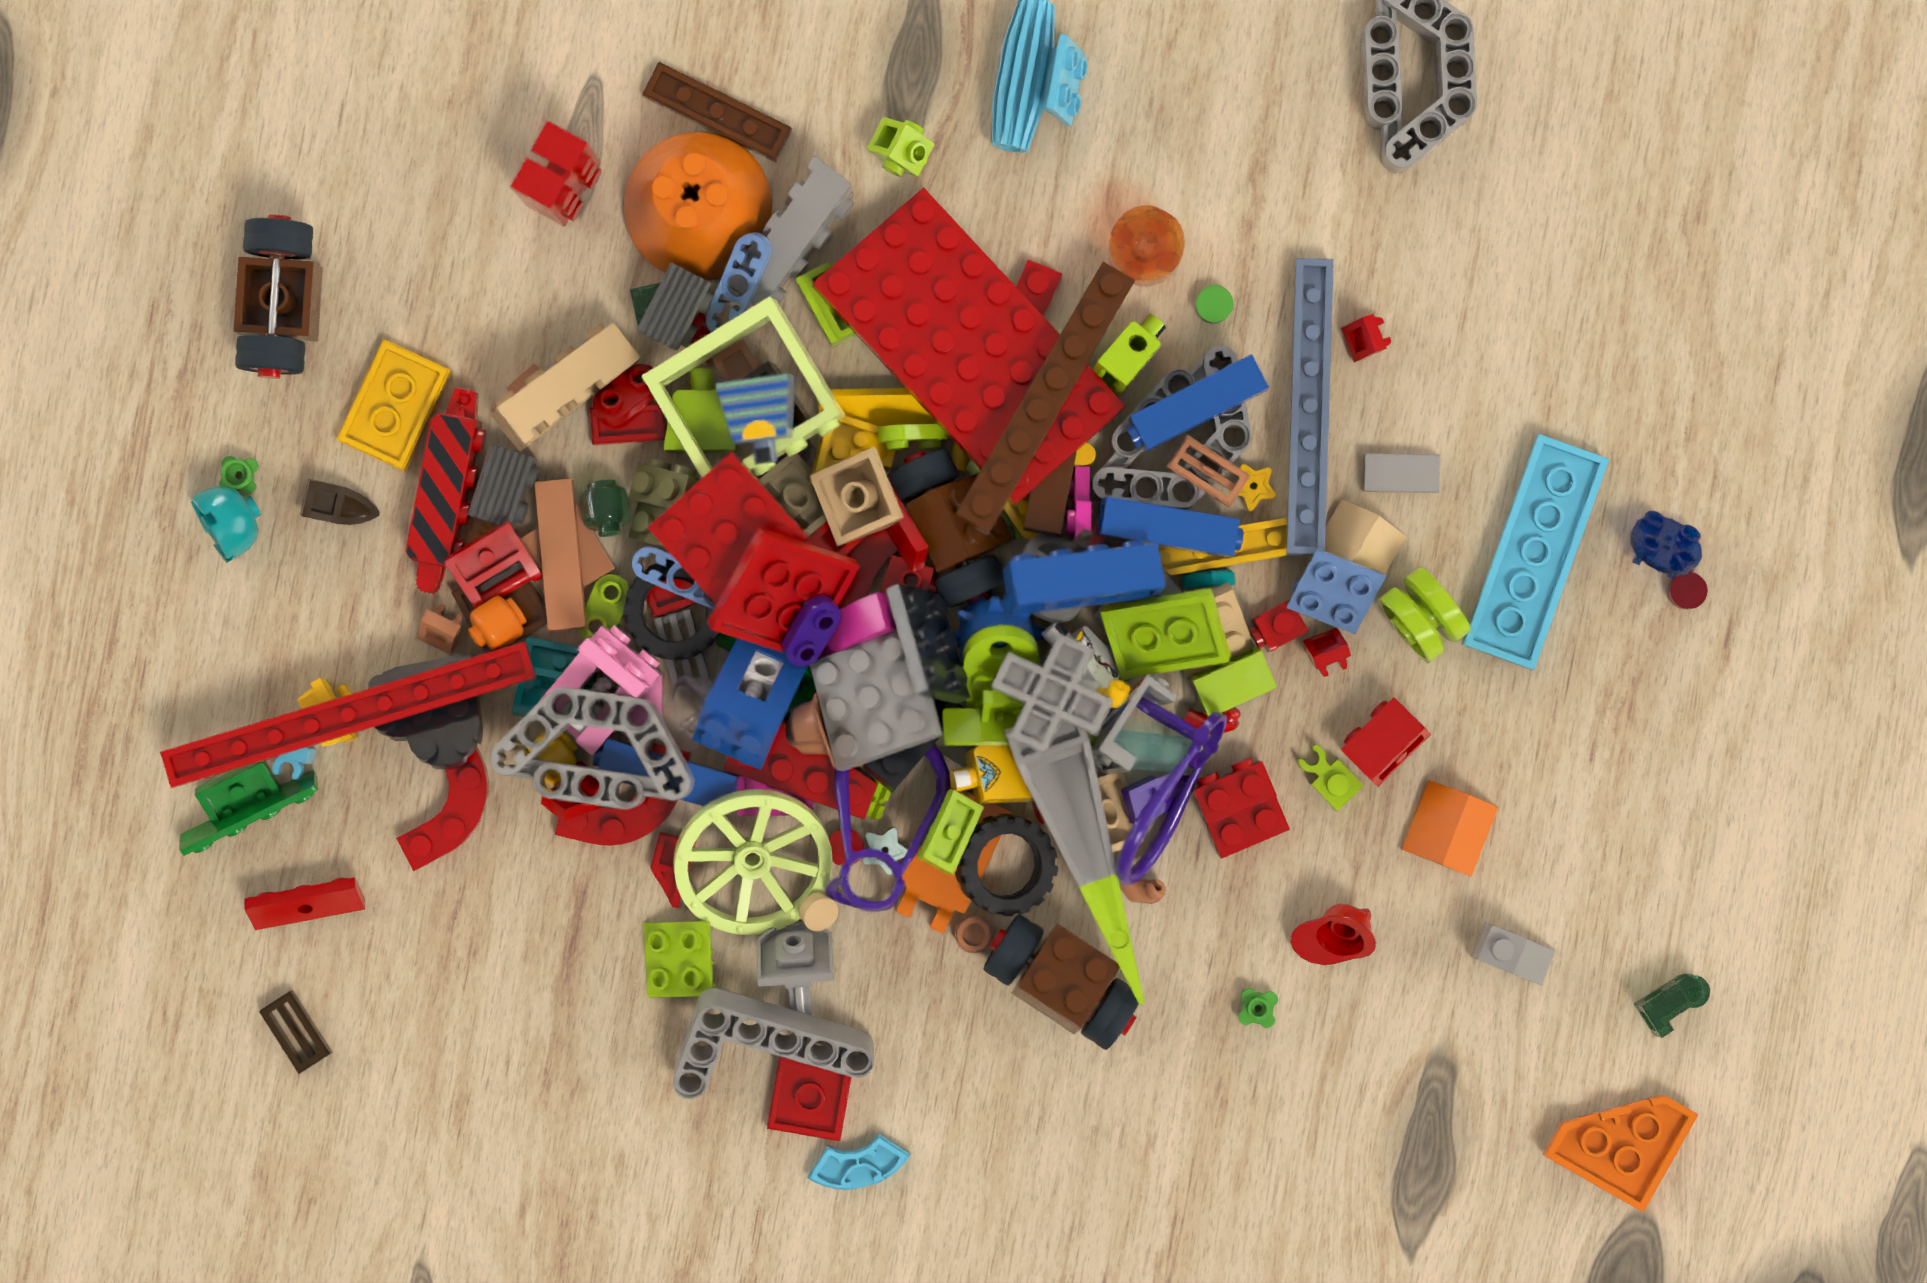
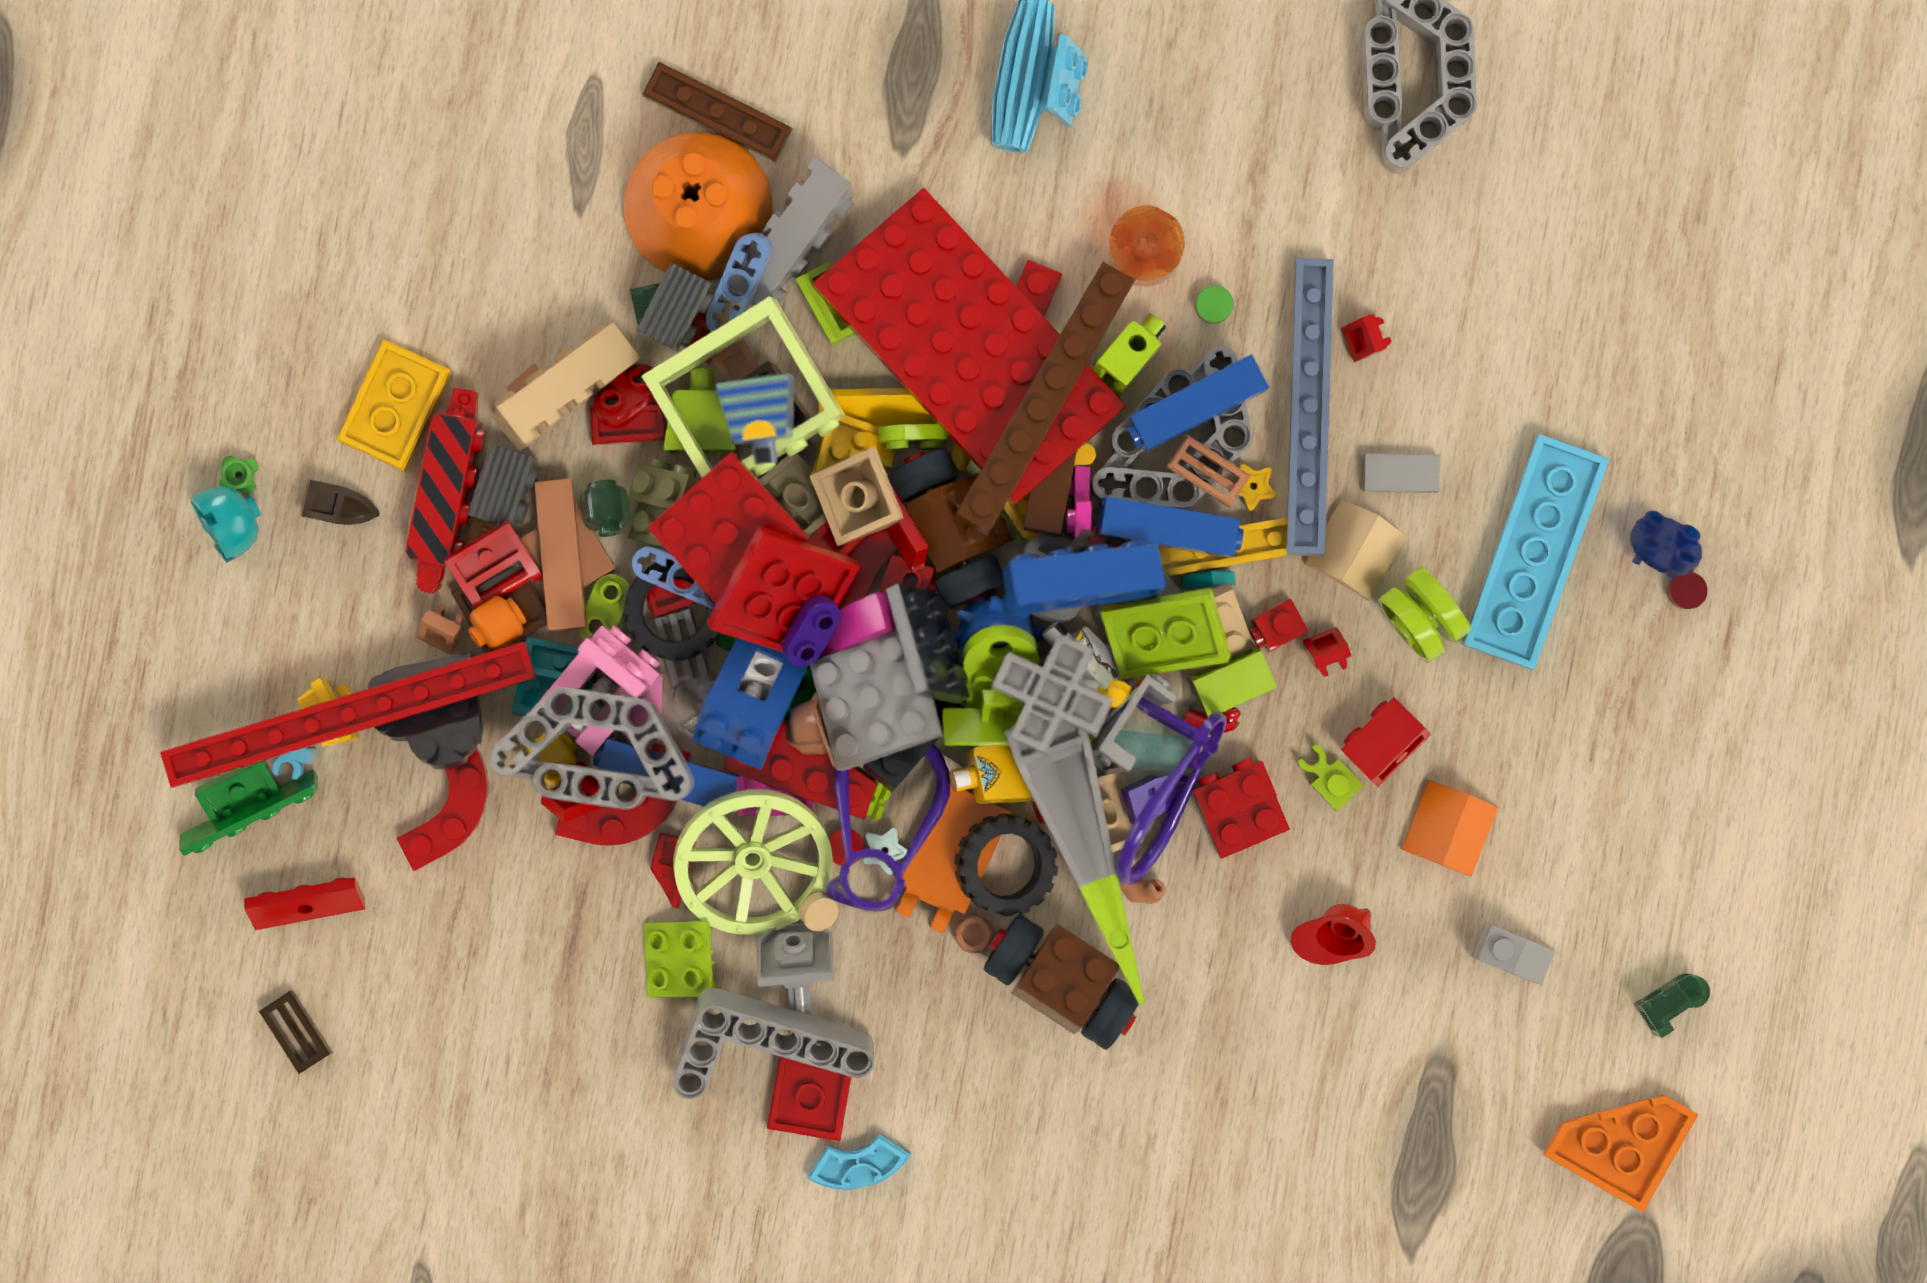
(276, 297): brick -> none
(558, 186): red piece -> none
(900, 146): lime brick -> none
(950, 832): lime plate -> none
(1250, 1000): bright green plate -> none
(1335, 591): medium blue hinge -> none

